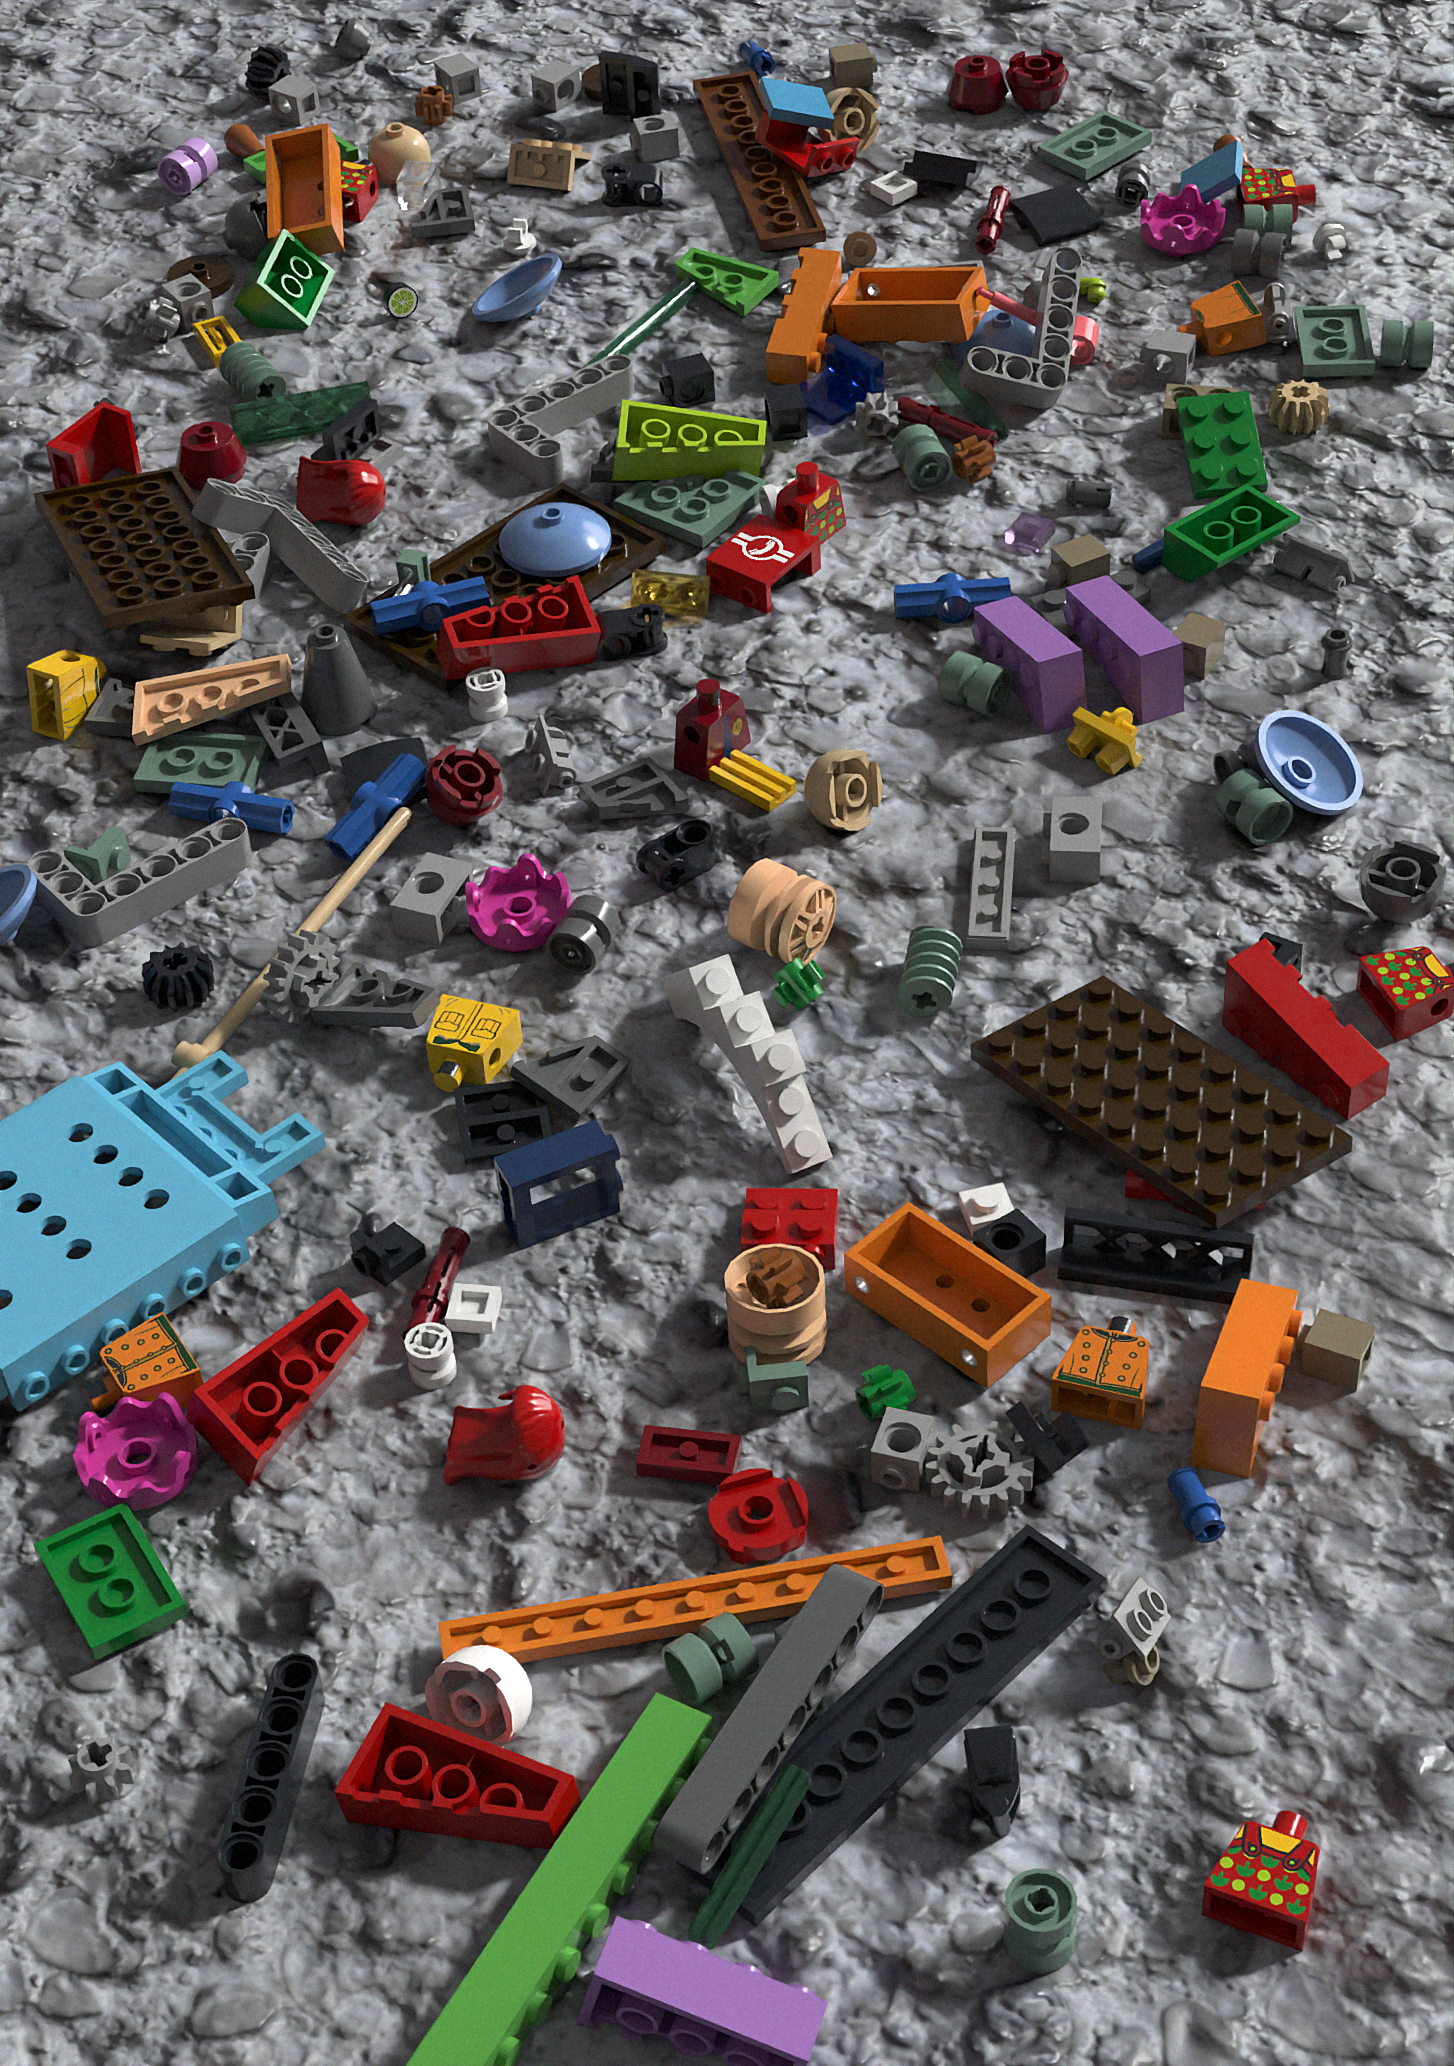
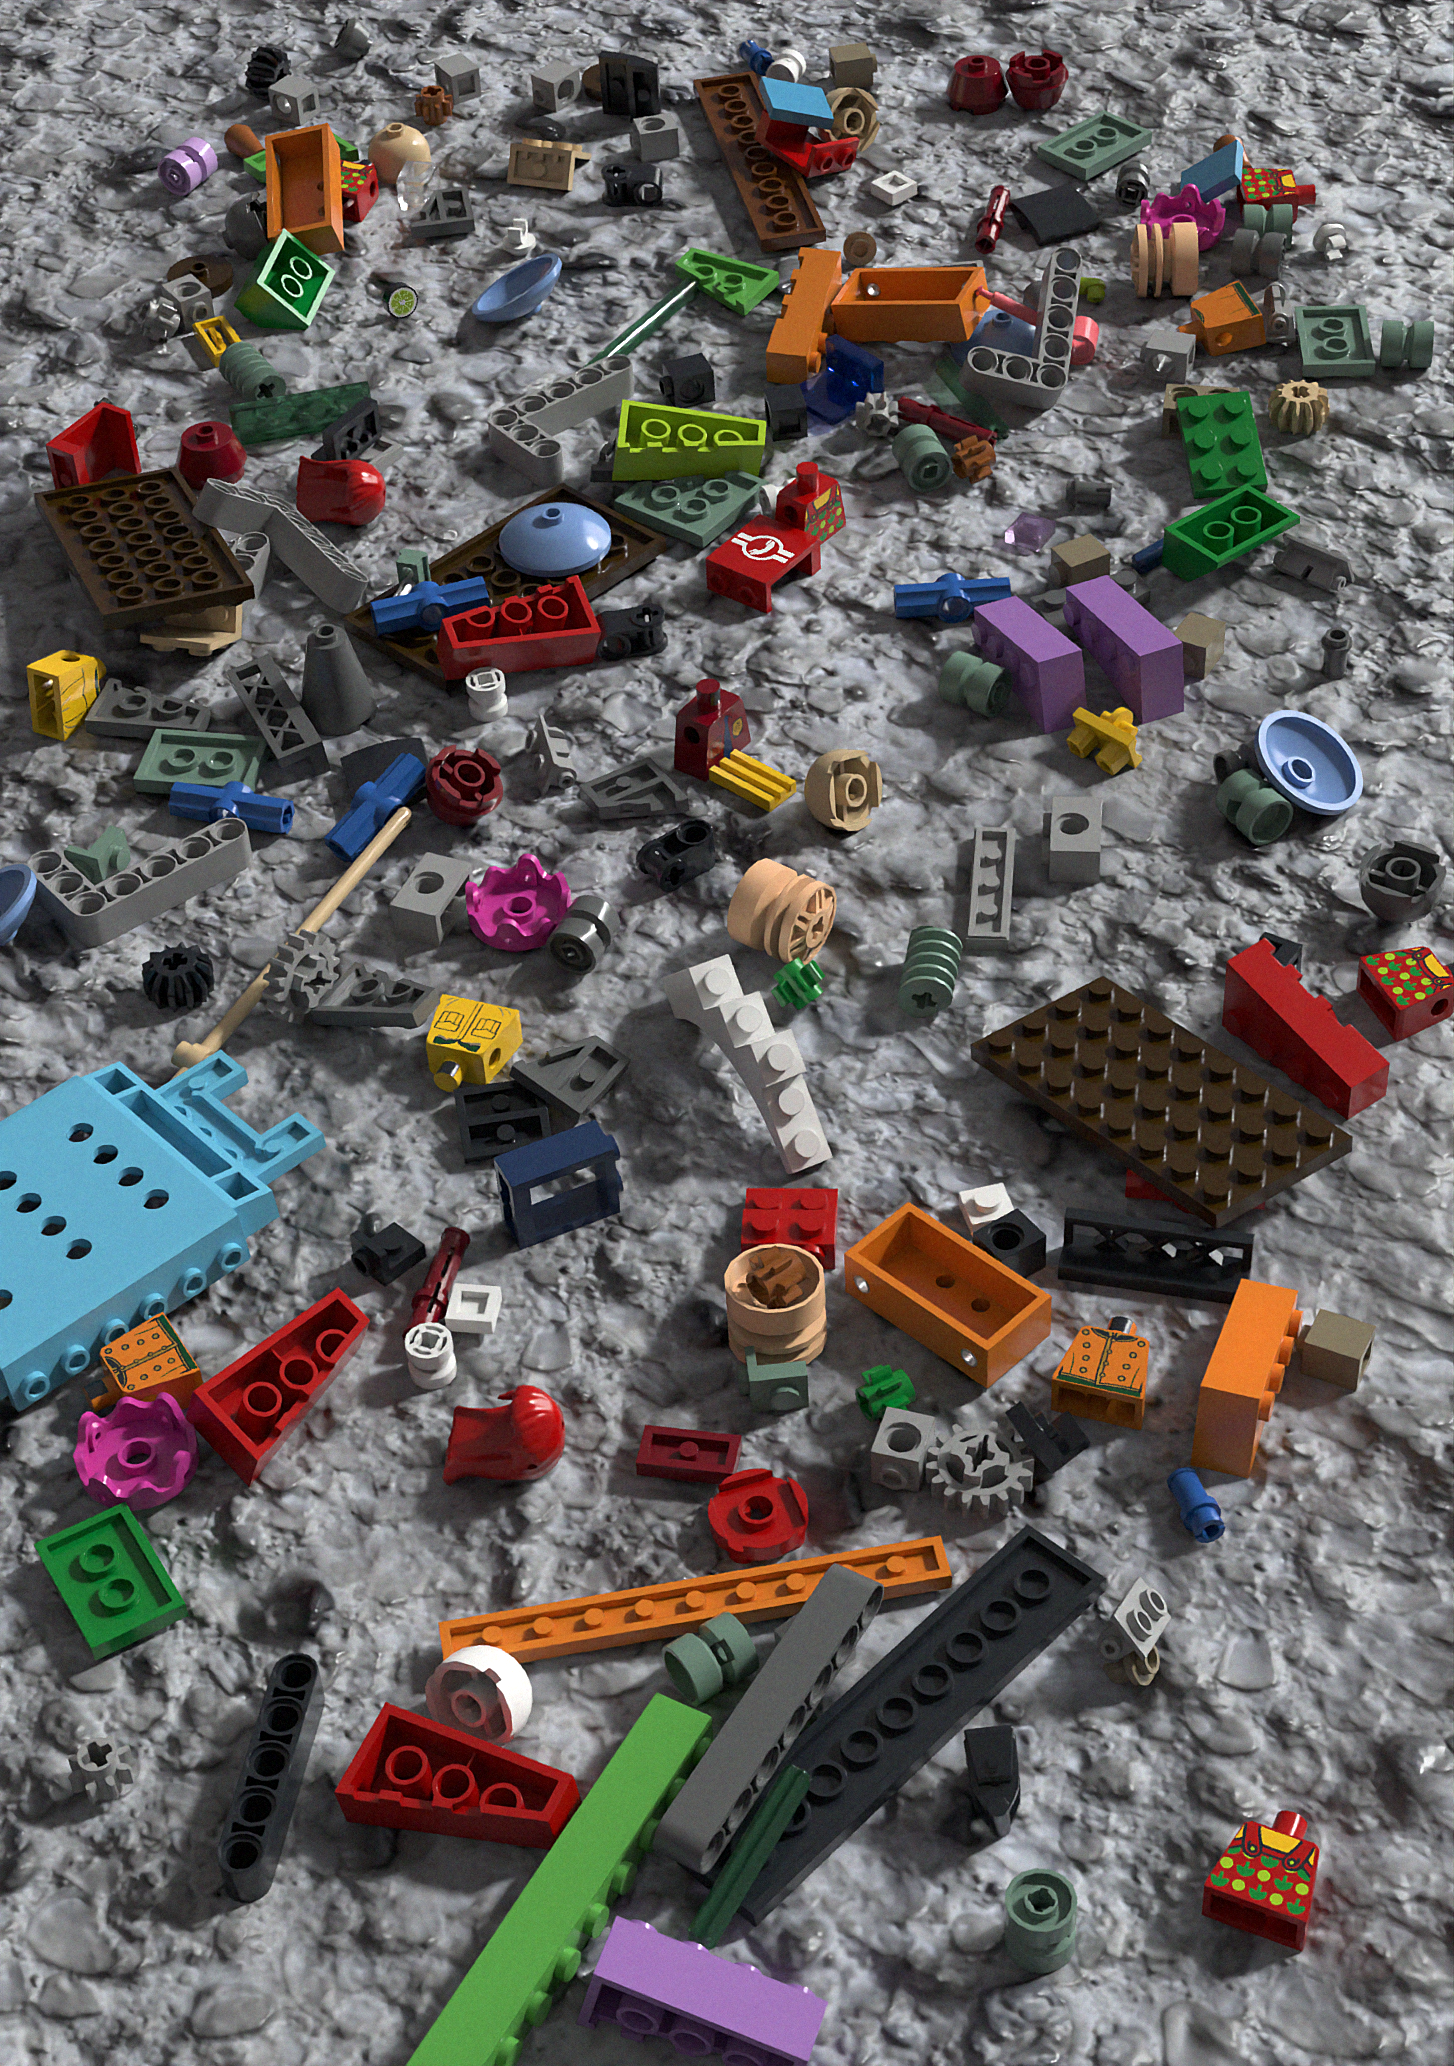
(198, 696): light nougat wing -> none
(672, 591): clear yellow tile -> none
(787, 66): none -> white wheel
(943, 168): black slope -> none
(1165, 259): none -> light nougat wheel

